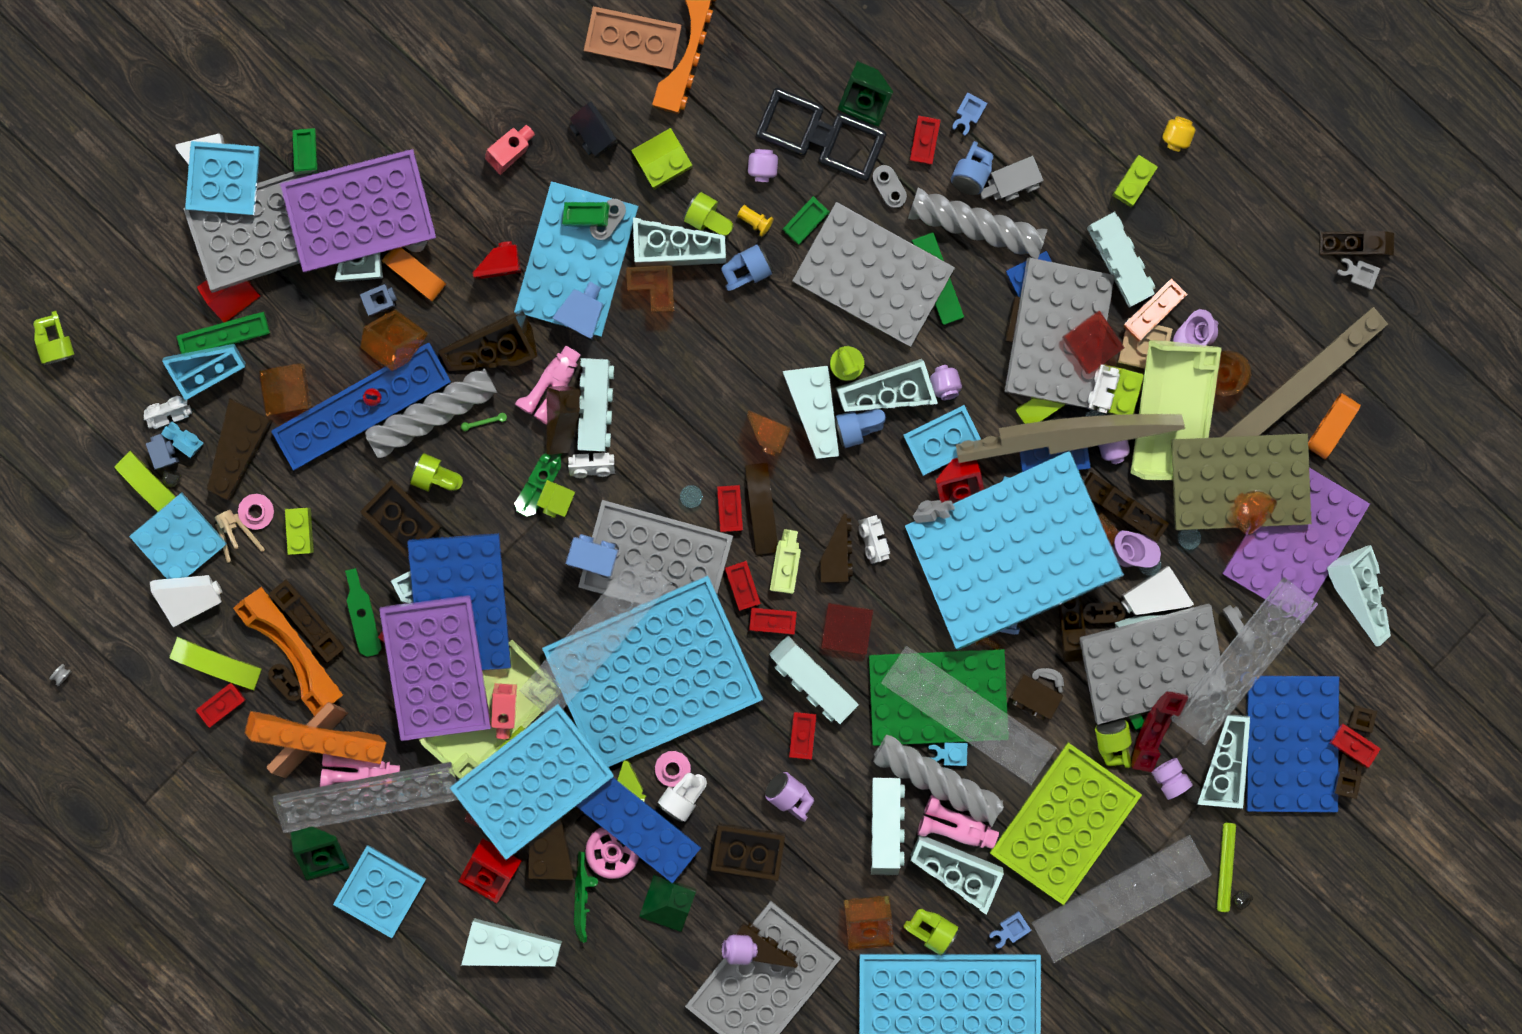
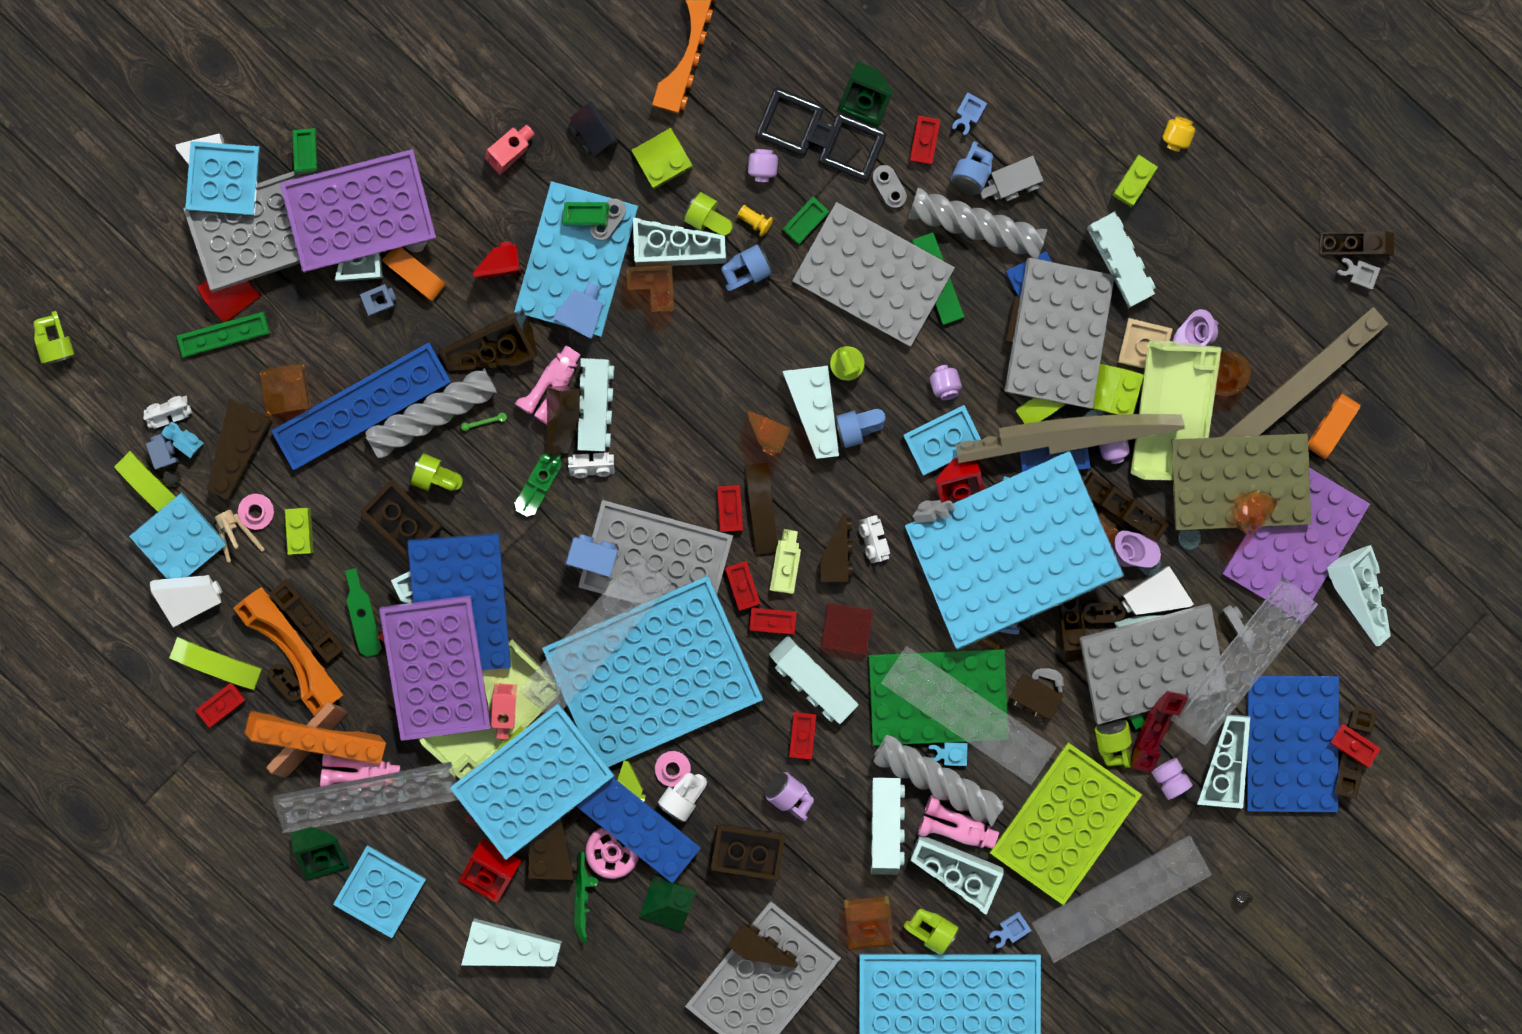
(60, 674): light grey bush -> none
(203, 368): medium azure wedge -> none
(374, 392): red hinge -> none
(392, 339): clear orange slope -> none
(555, 499): lime brick -> none
(632, 38): nougat plate -> none
(691, 496): clear light blue tile -> none
(739, 949): lavender head -> none
(889, 389): light aqua wedge -> none
(1093, 342): clear red plate -> none
(1104, 380): white hinge -> none
(1155, 310): tile -> none
(1226, 867): lime axle -> none

